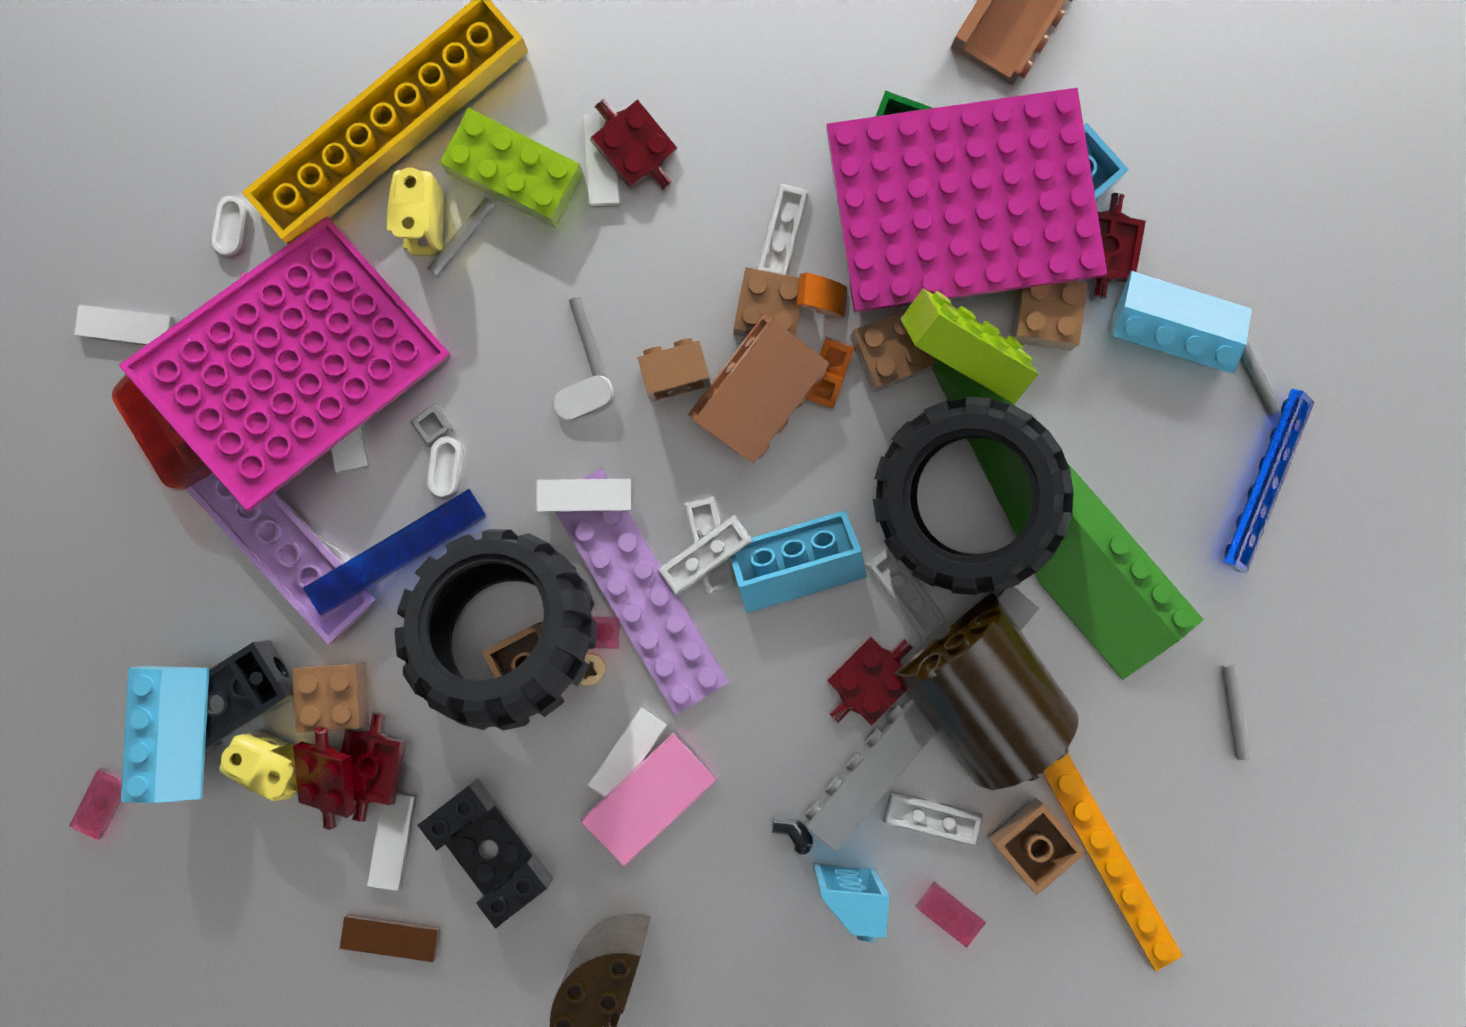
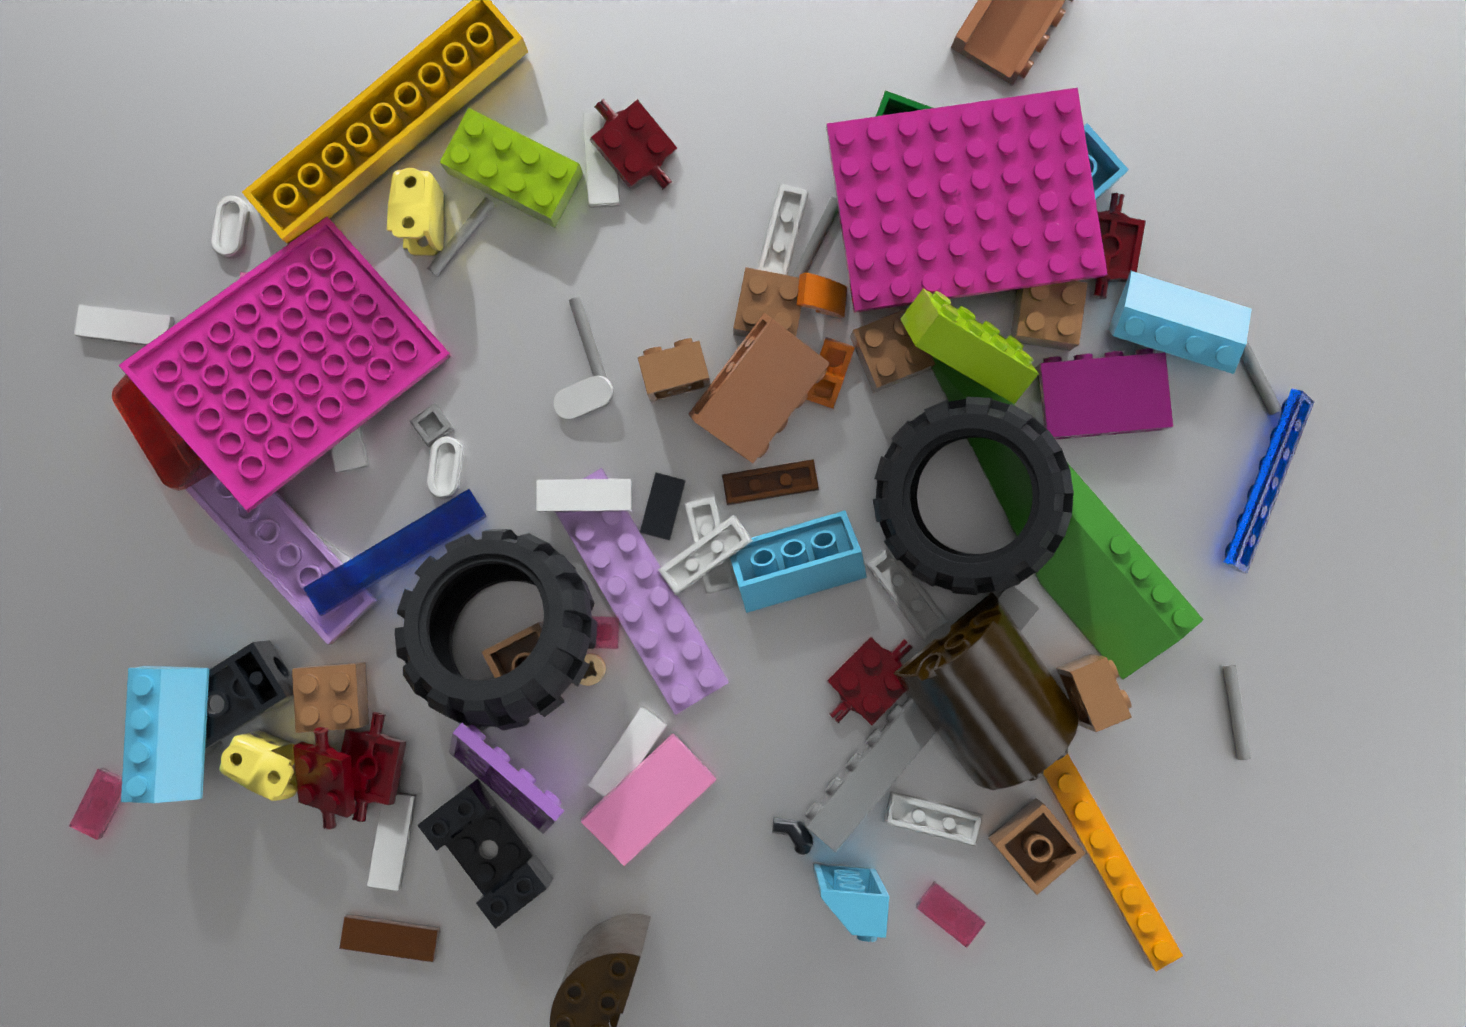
(511, 785): none -> medium lavender plate
(662, 506): none -> black tile
(770, 482): none -> reddish brown tile
(817, 238): none -> light grey bar
(1095, 692): none -> medium nougat brick
(1105, 394): none -> magenta panel

